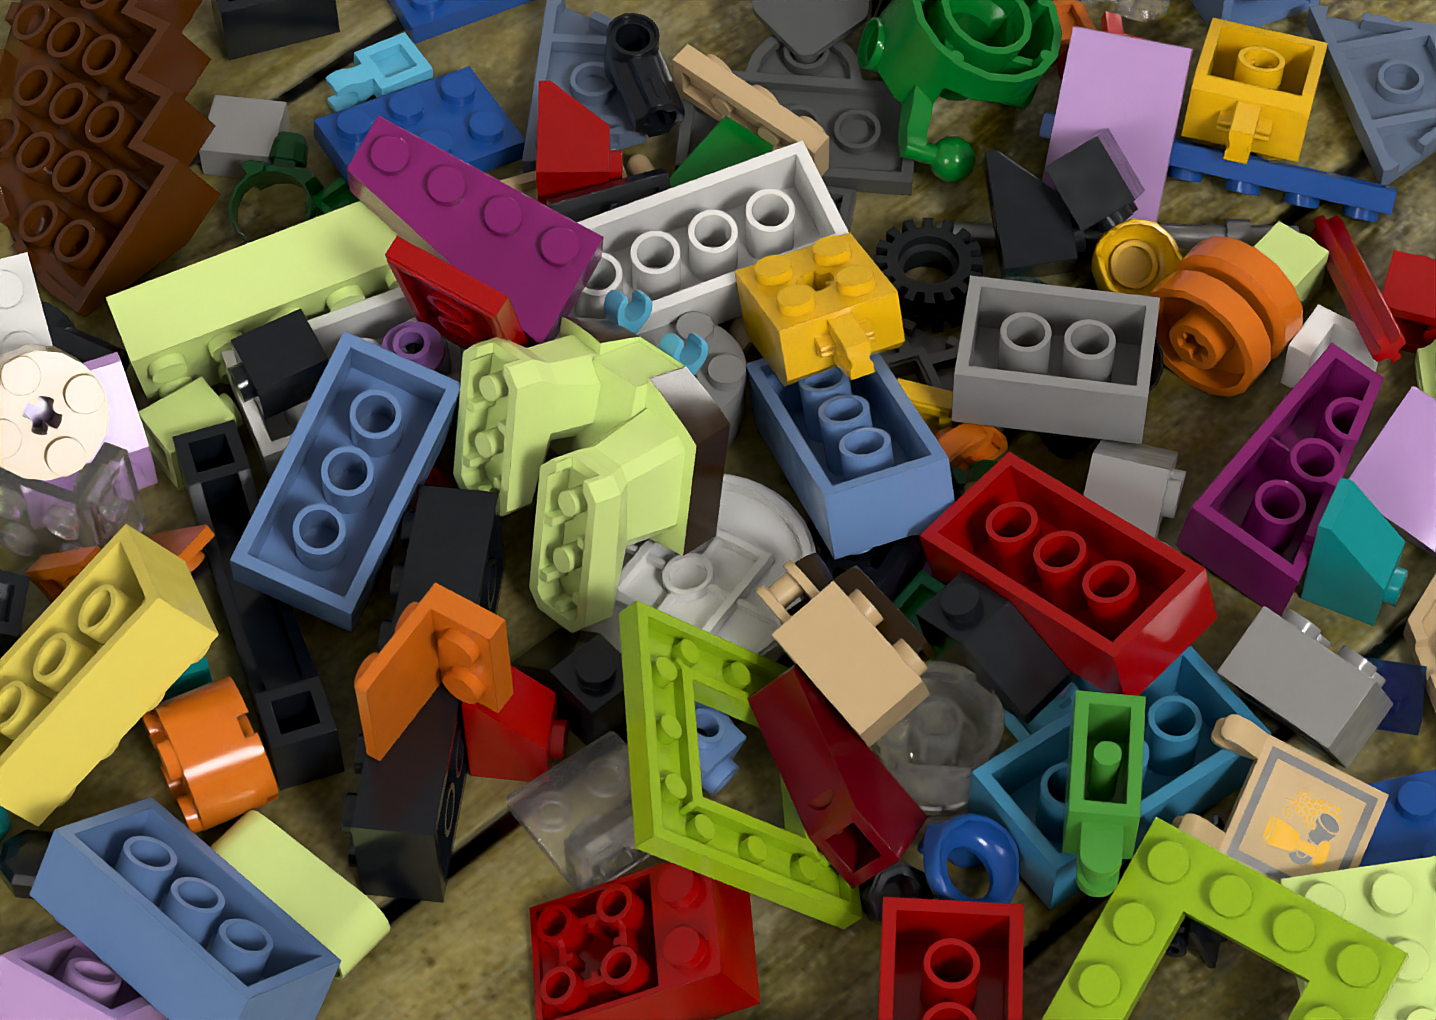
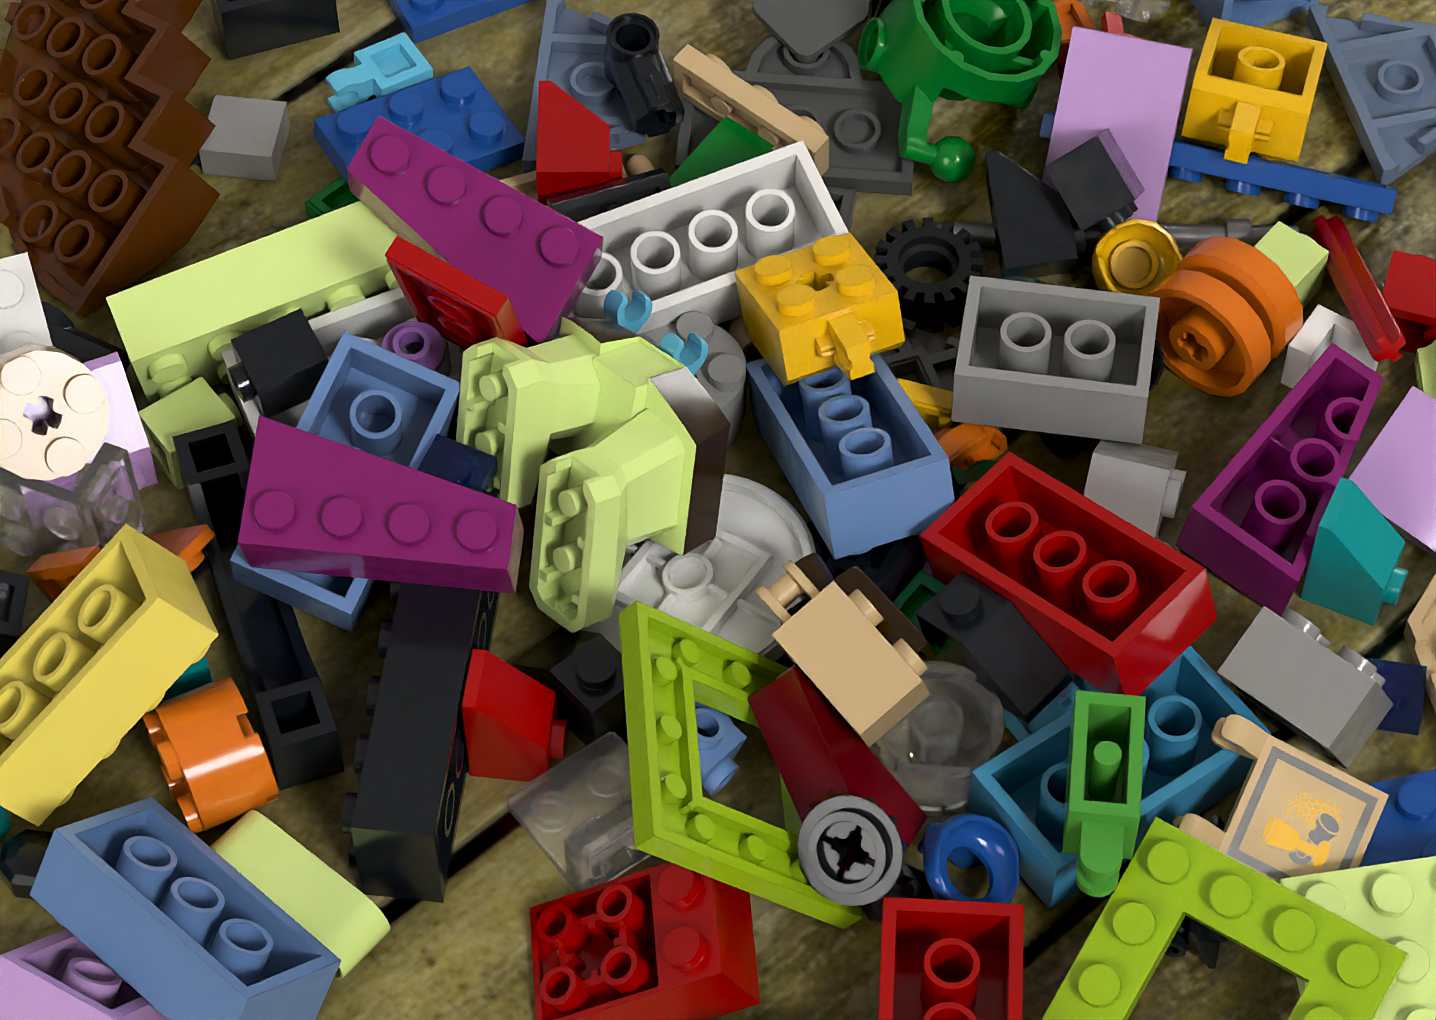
(289, 166): dark green piece -> none
(366, 517): none -> magenta wedge
(433, 644): orange bracket -> none
(459, 464): none -> clear blue plate
(825, 859): none -> gear

